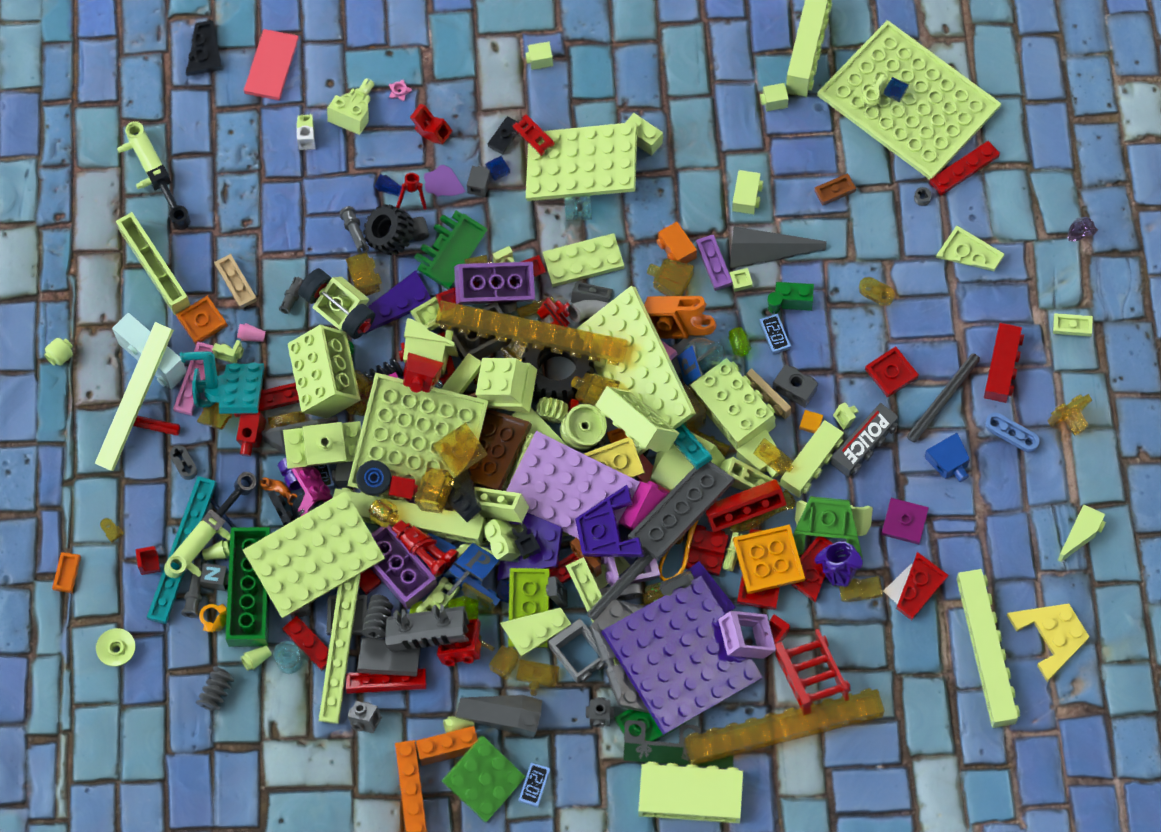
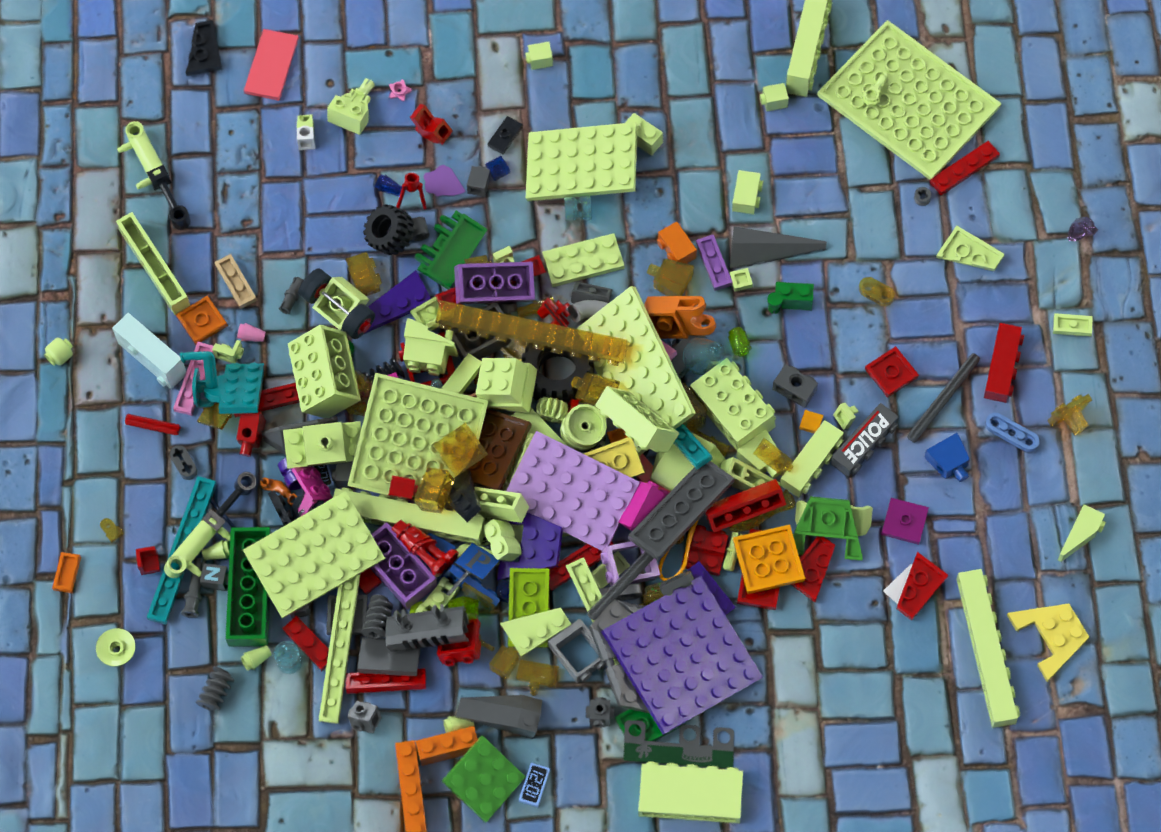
(134, 396): yellowish green tile -> none
(220, 621): light orange piece -> none
(281, 420): clear yellow plate -> none
(352, 225): dark grey pin -> none
(373, 484): black wheel -> none
(383, 512): clear yellow head -> none
(421, 373): red torso -> none
(526, 543): black plate -> none
(533, 134): red plate -> none
(557, 592): dark grey plate -> none
(593, 563): dark orange plate -> none
(599, 529): dark purple wing -> none
(690, 364): blue piece -> none
(733, 637): lavender window -> none
(775, 334): tile -> none
(779, 405): tan plate -> none
(779, 628): red panel -> none
(783, 727): clear yellow brick -> none
(798, 684): red fence -> none
(835, 189): dark orange plate -> none
(839, 569): dark purple piece -> none
(861, 589): clear yellow slope -> none
(896, 89): clear blue plate -> none

